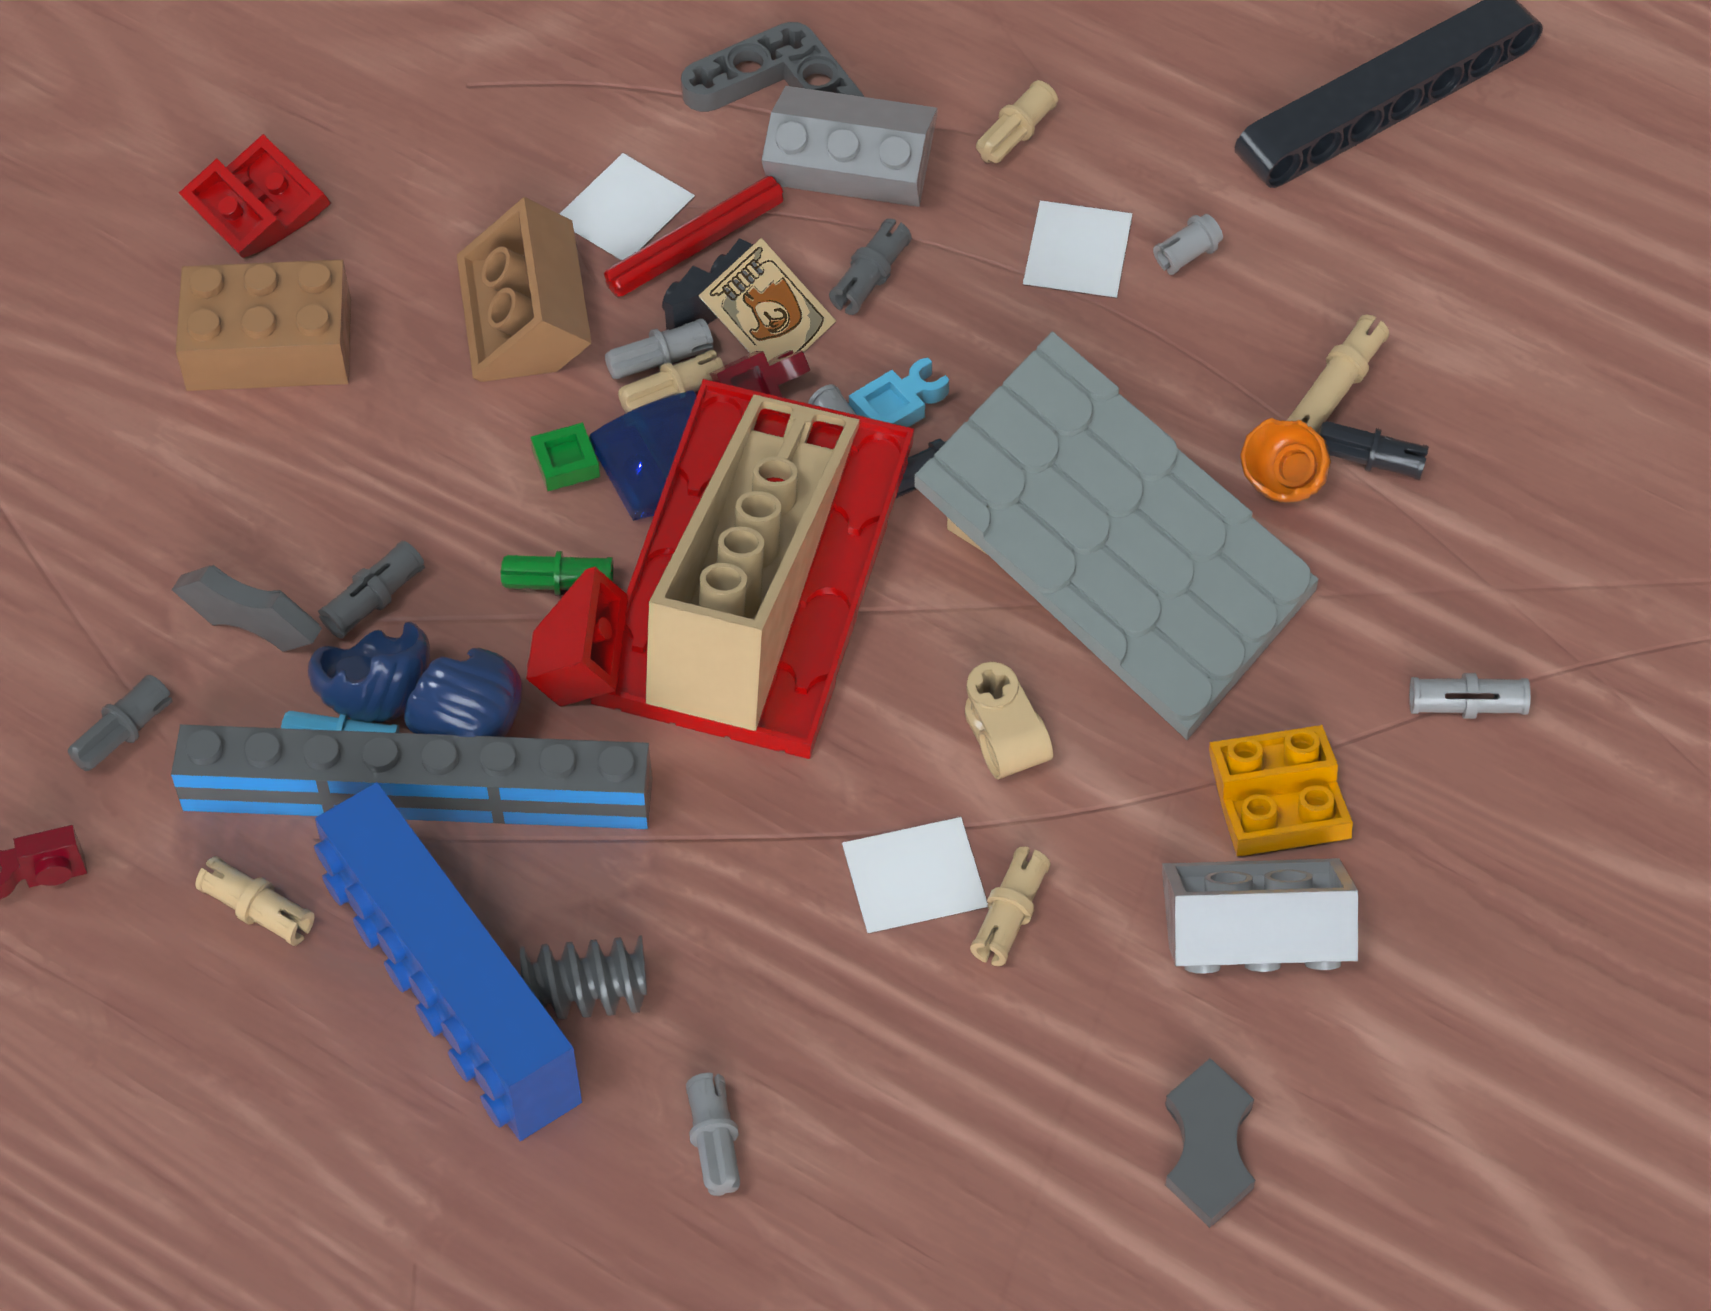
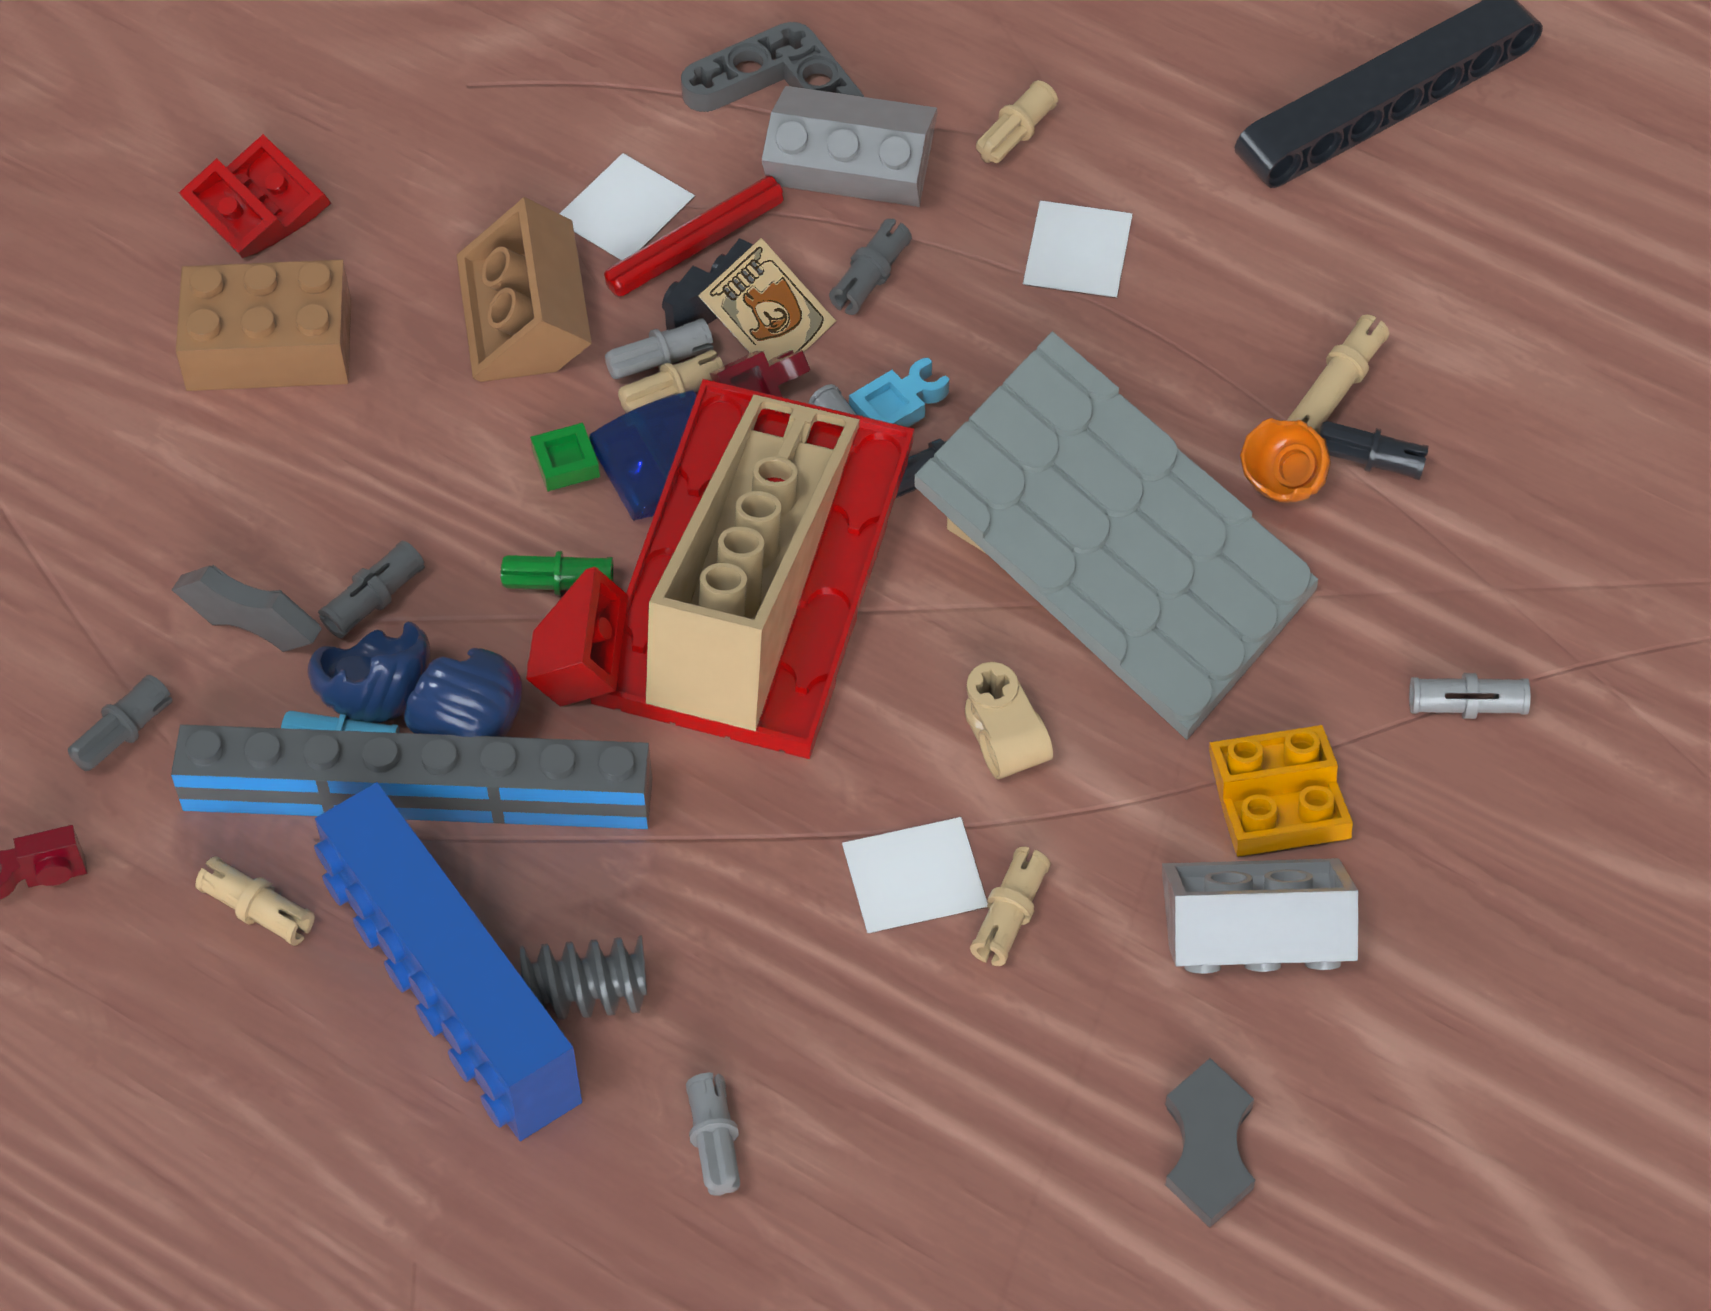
(1199, 236): light grey pin -> none

